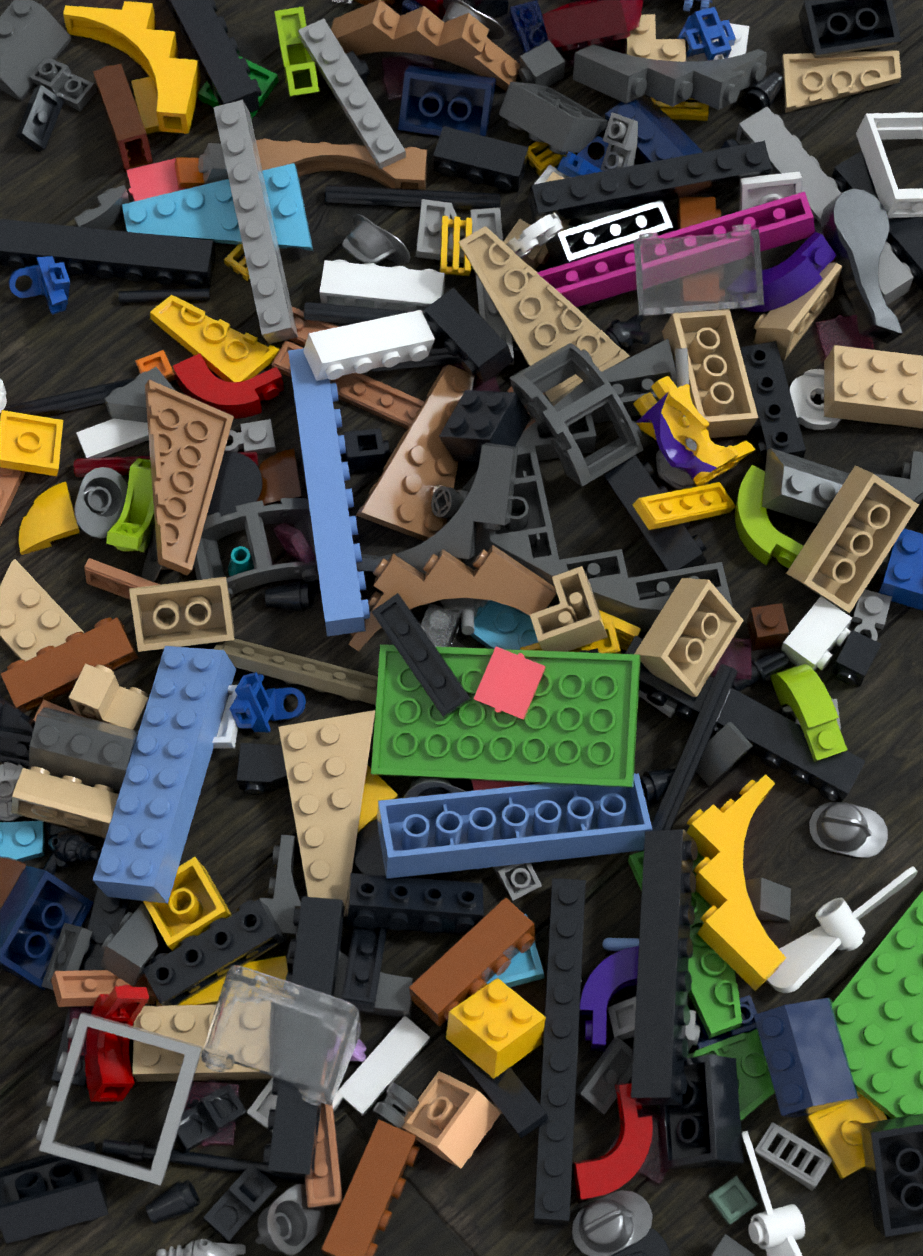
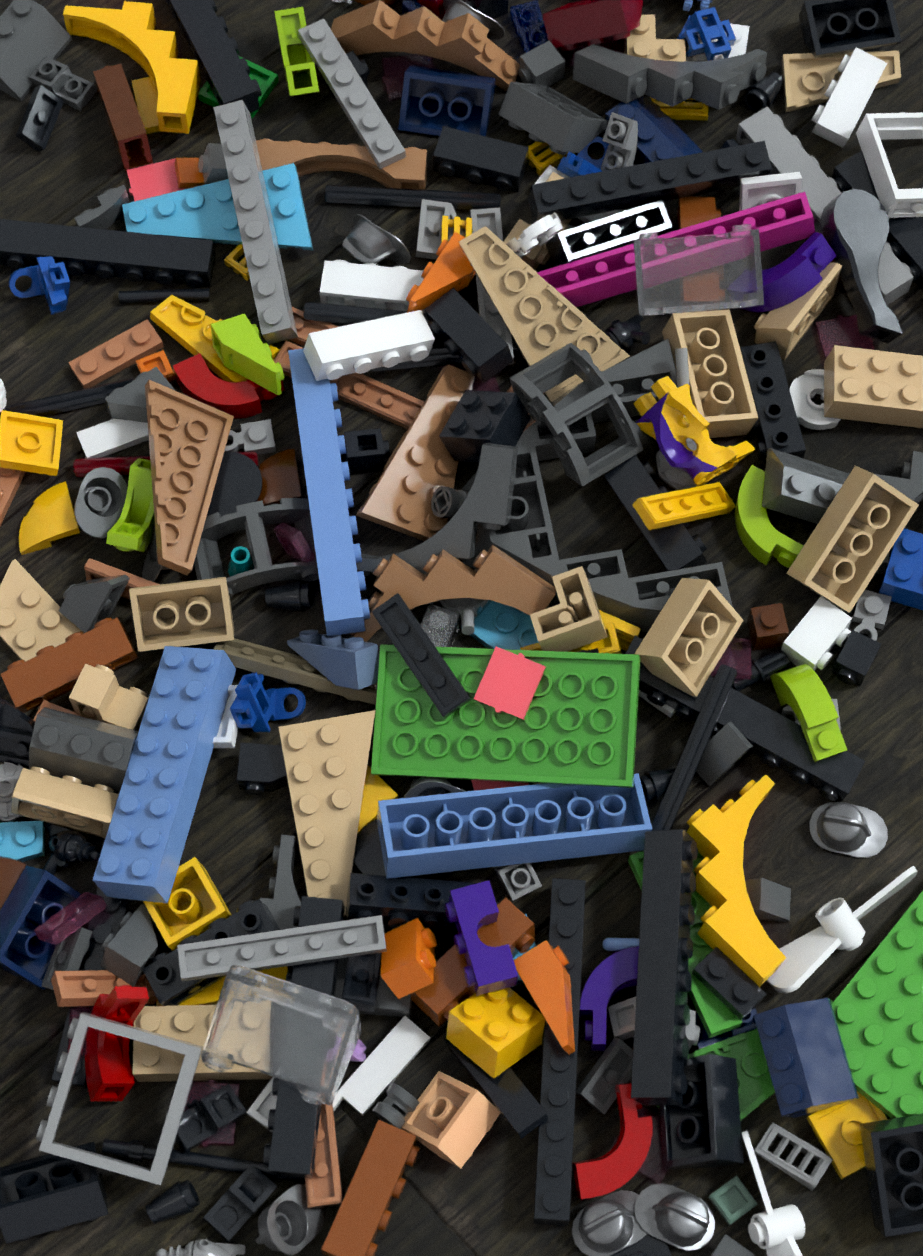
(70, 918): none -> clear pink tile
(92, 600): none -> dark grey slope
(116, 354): none -> nougat plate
(242, 351): none -> lime slope
(282, 947): none -> light grey plate
(341, 660): none -> sand blue slope
(408, 958): none -> orange brick
(448, 272): none -> orange slope
(488, 966): none -> dark purple arch
(550, 987): none -> orange slope
(674, 1216): none -> flat silver piece
(728, 983): none -> black plate
(847, 96): none -> white brick

